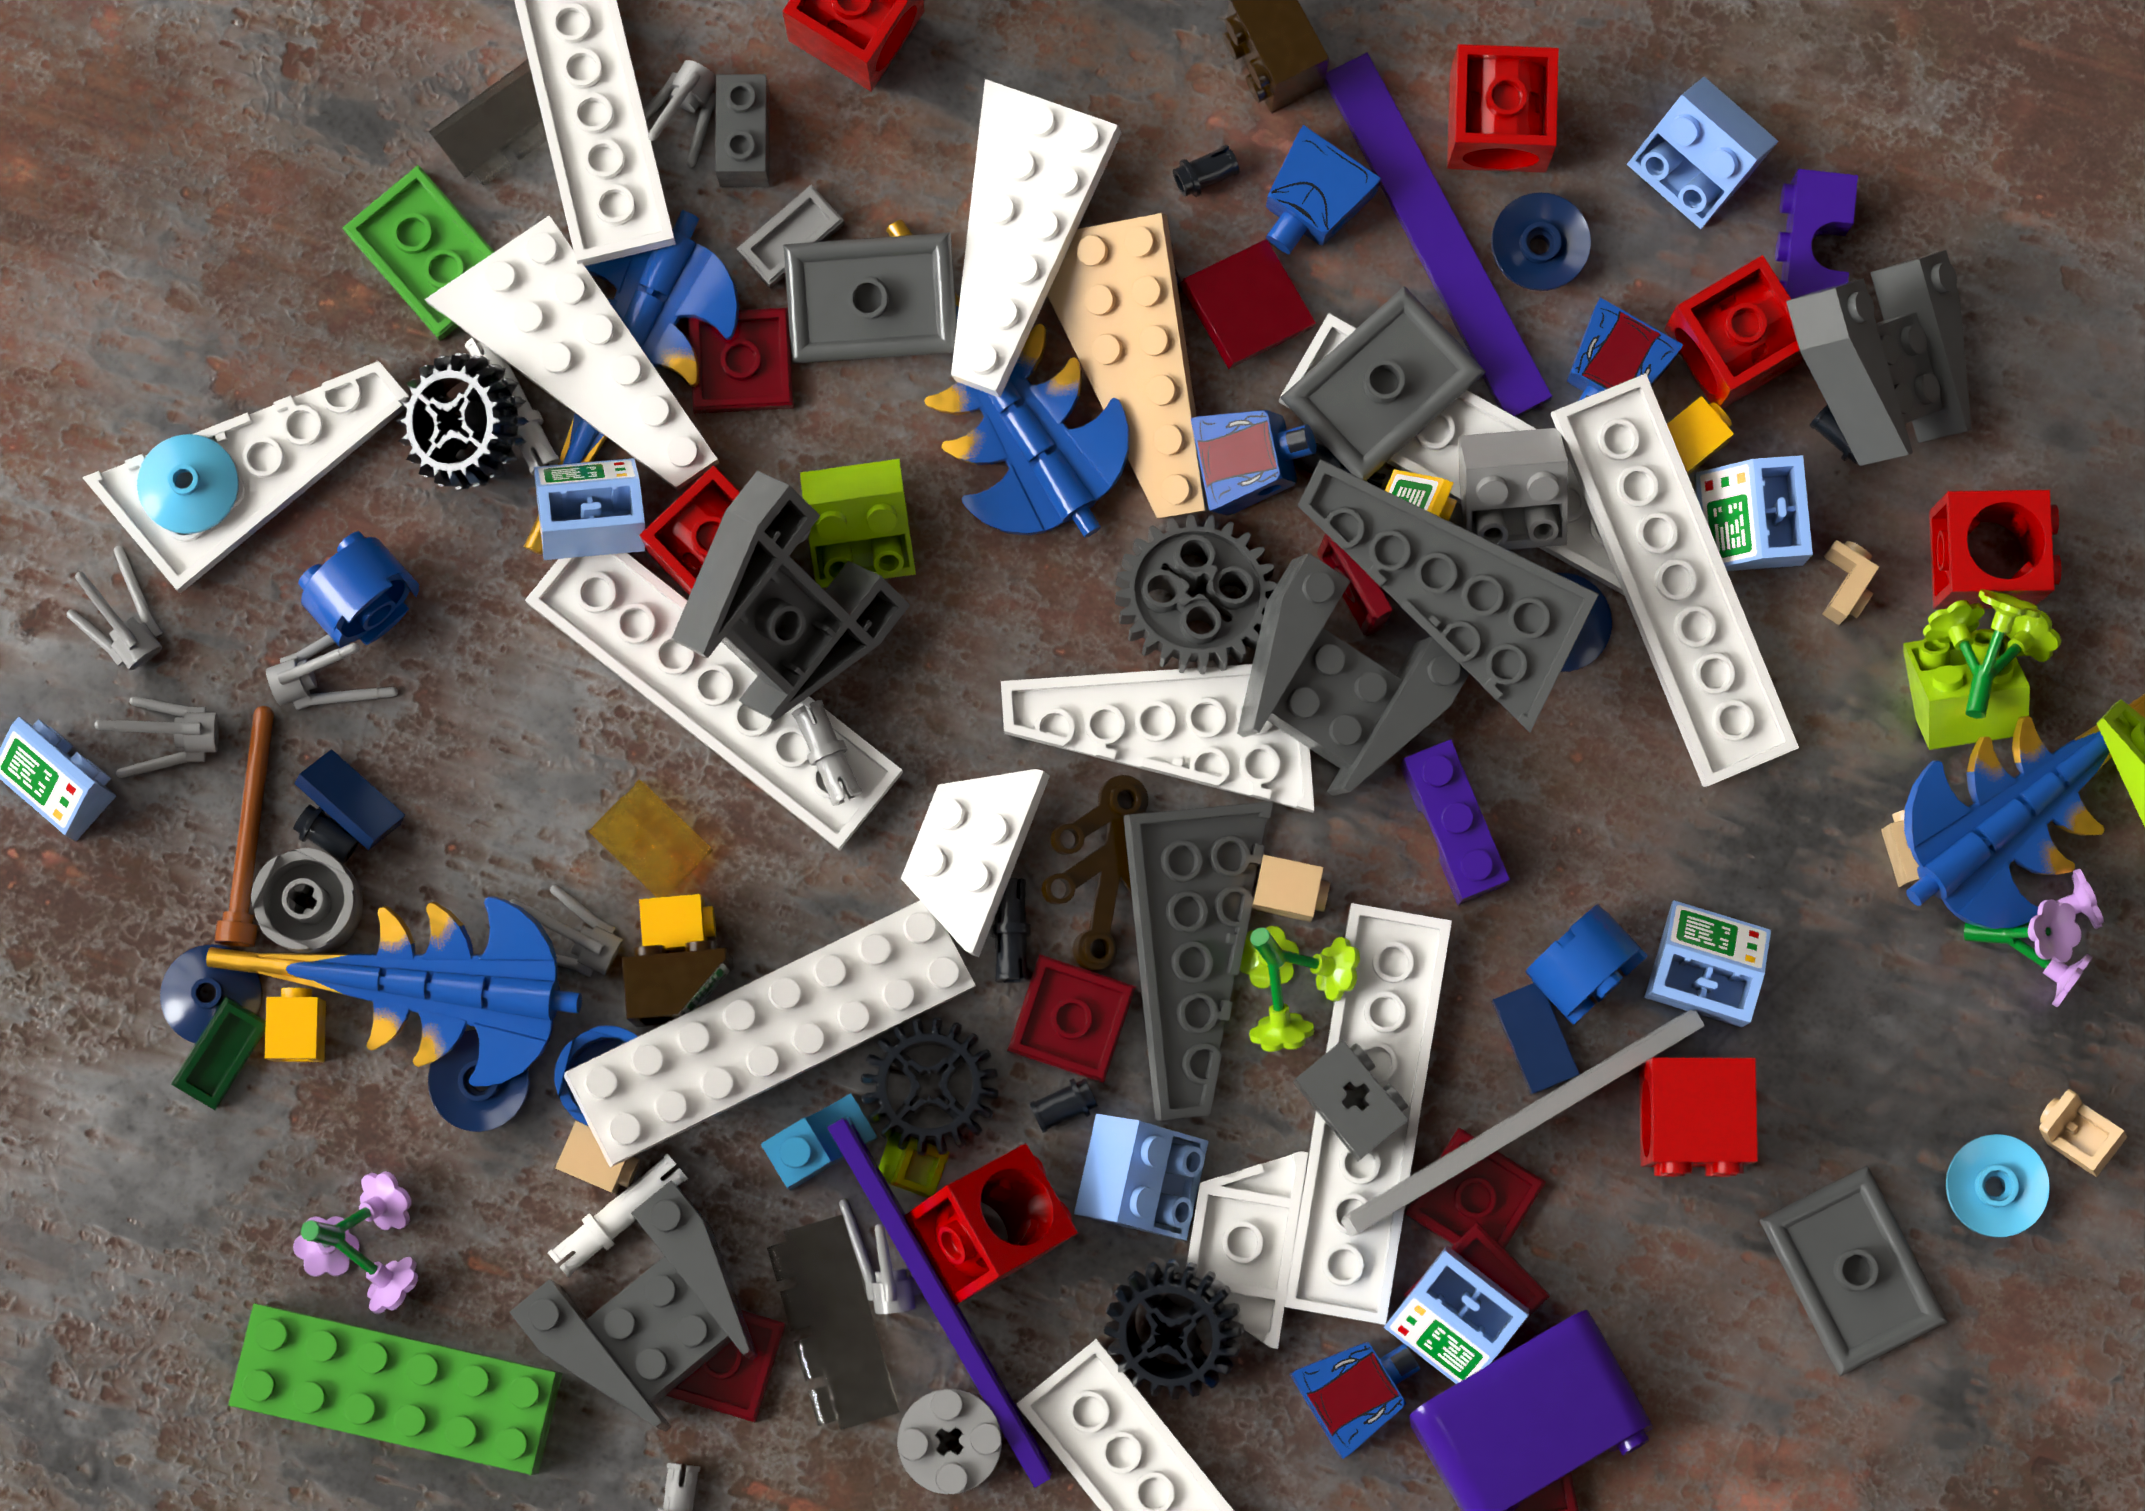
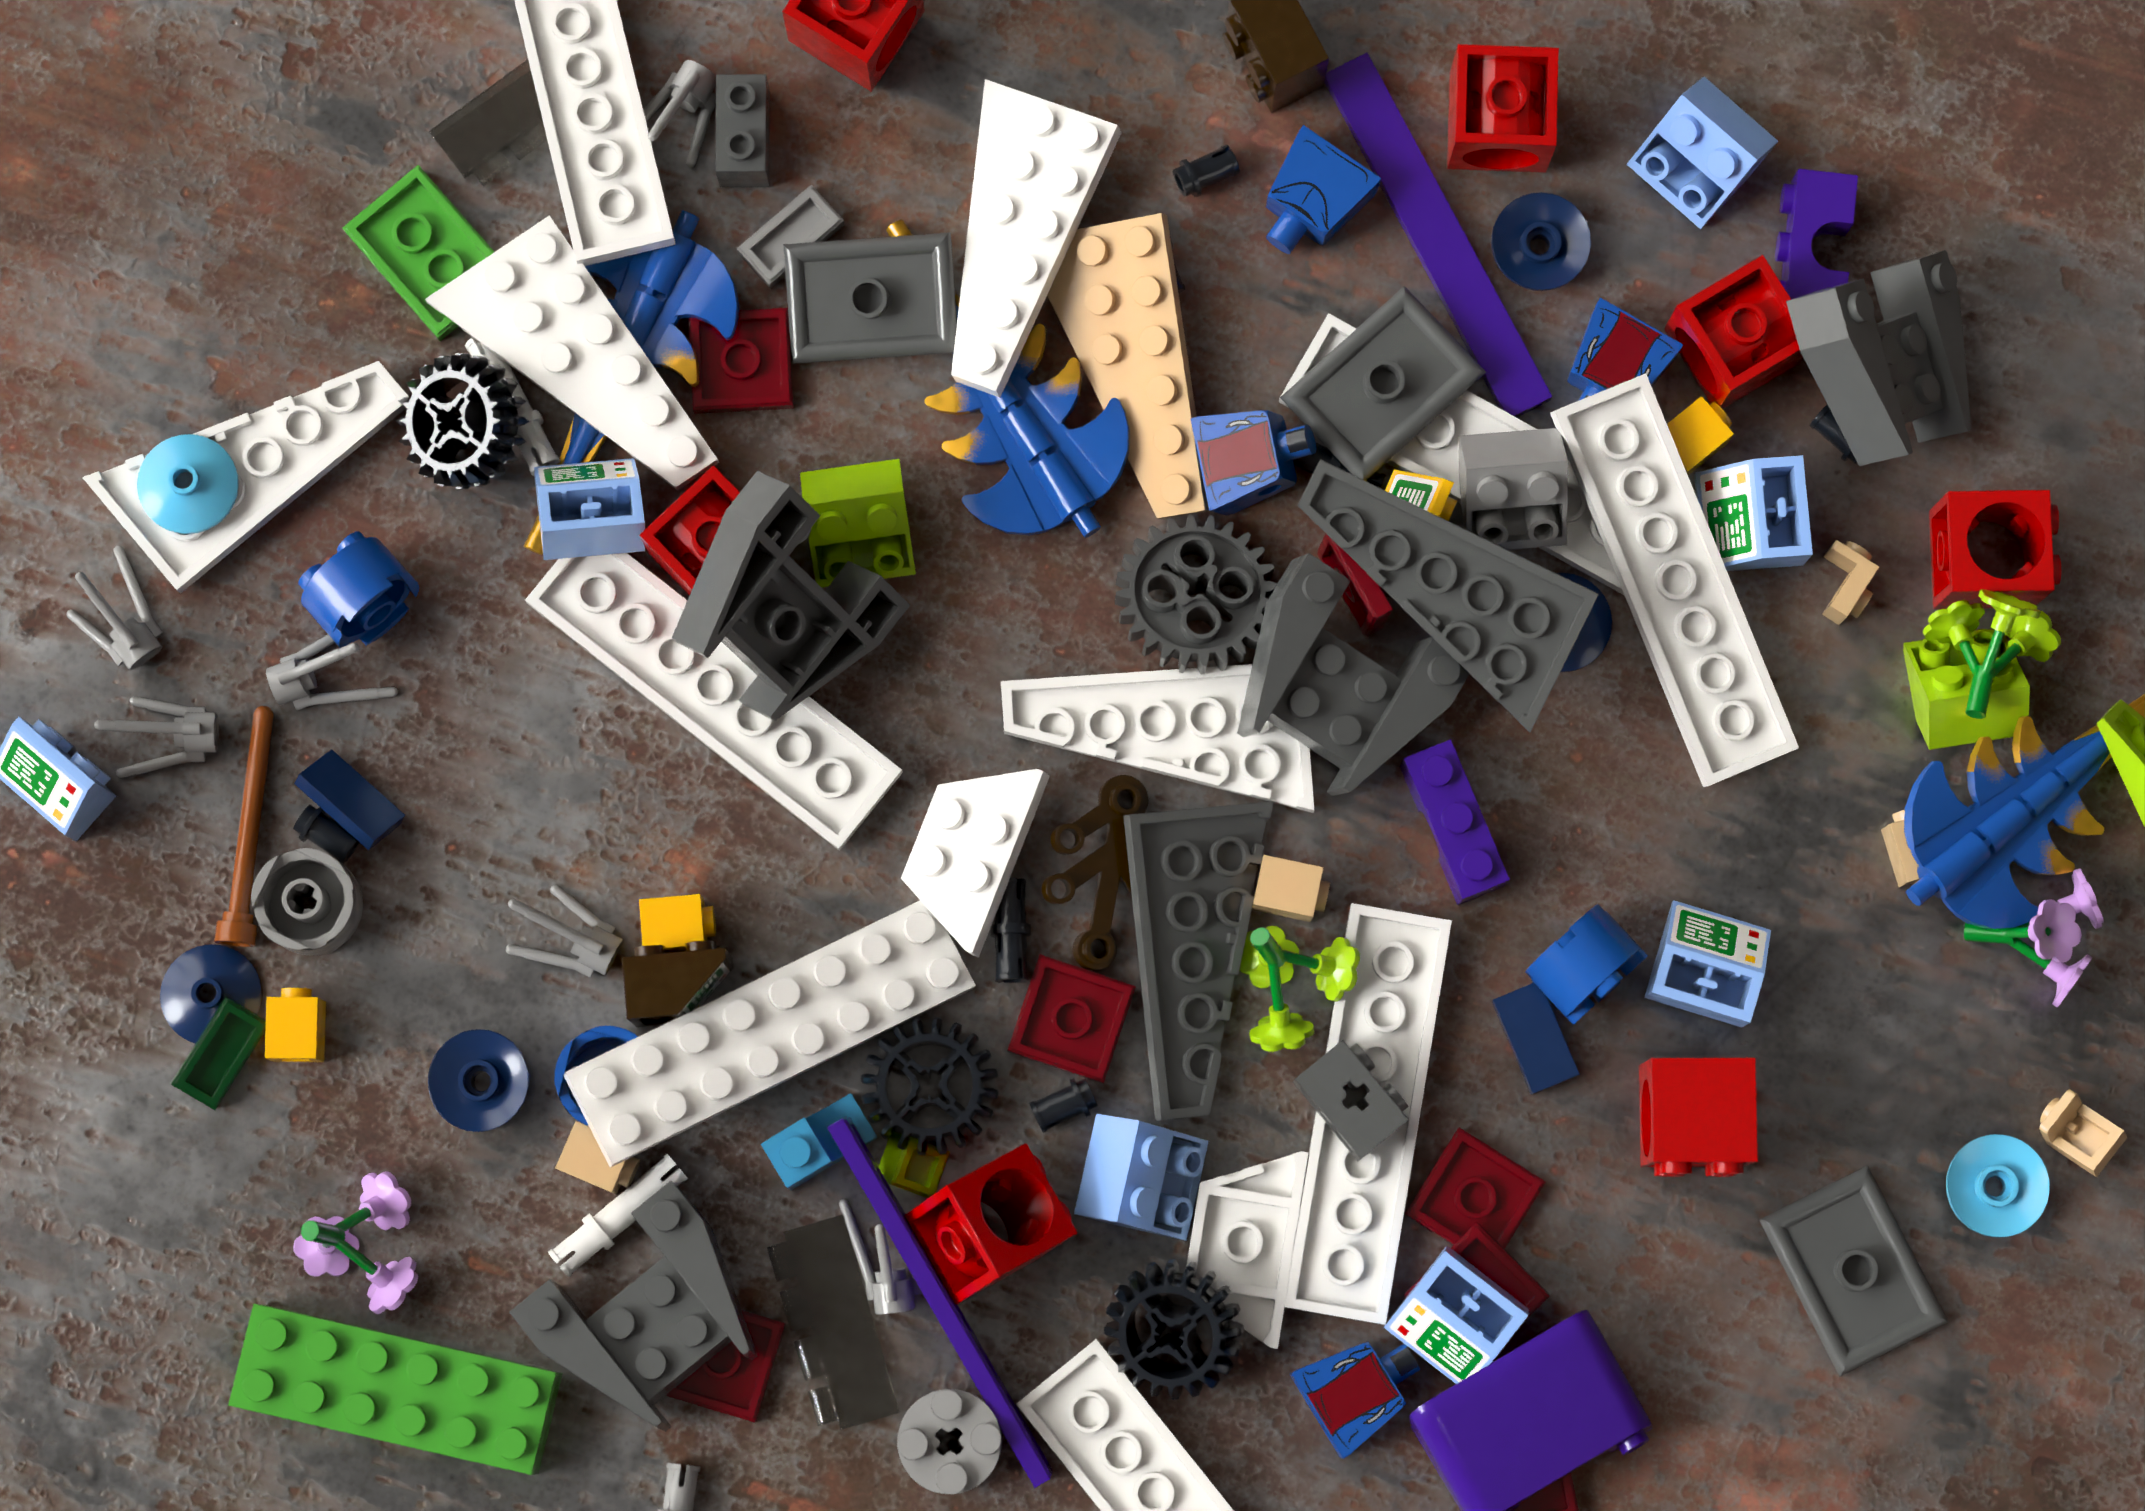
(502, 993): blue animal -> none
(650, 840): clear yellow plate -> none
(827, 752): light grey pin -> none
(1247, 303): dark red tile -> none
(1521, 1122): light grey tile -> none

